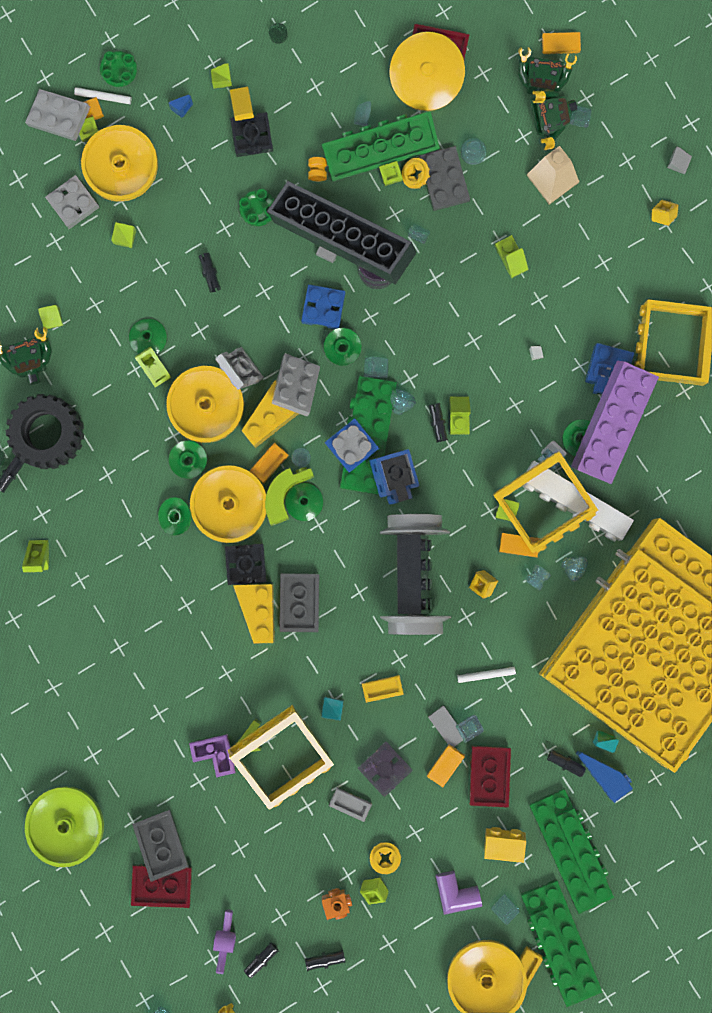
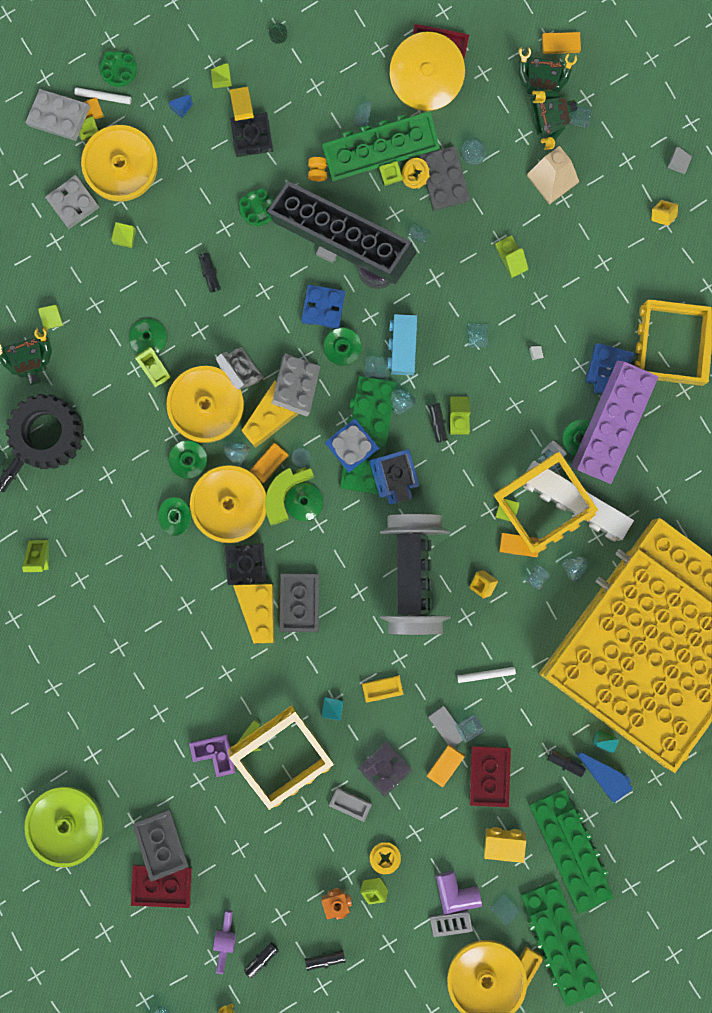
(237, 452): none -> clear light blue brick
(403, 344): none -> medium azure brick
(452, 930): none -> light grey slope
(477, 335): none -> clear light blue slope

